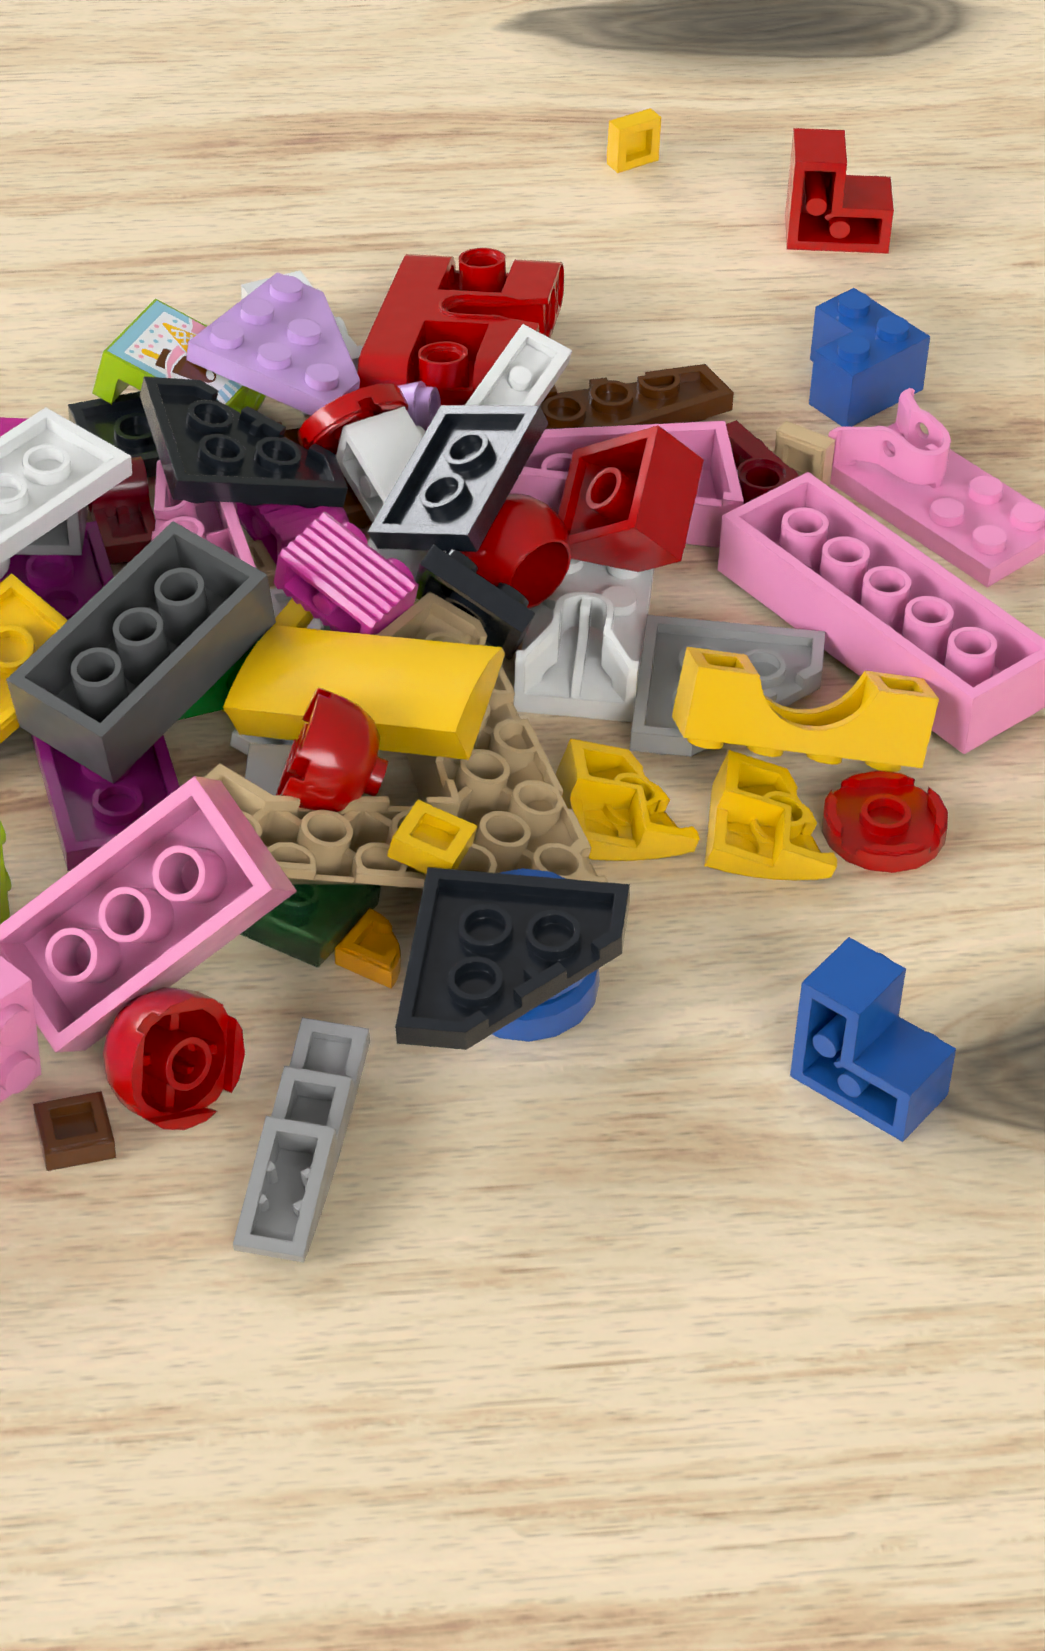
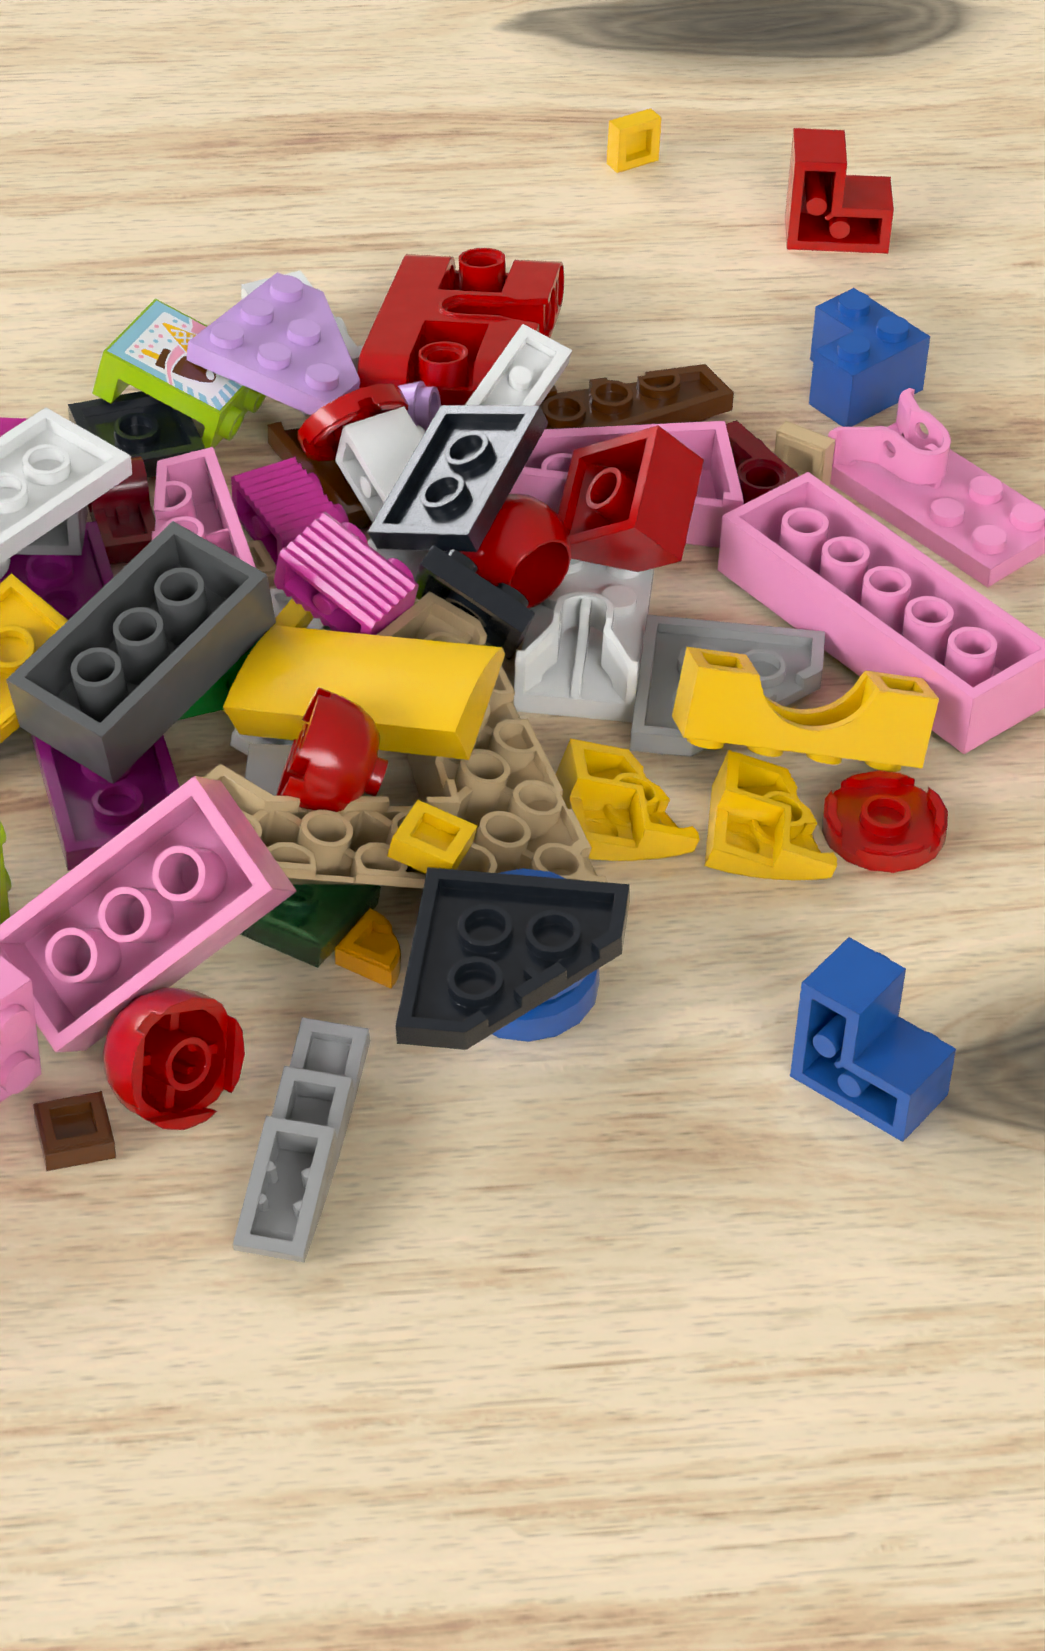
(233, 455): black plate -> none

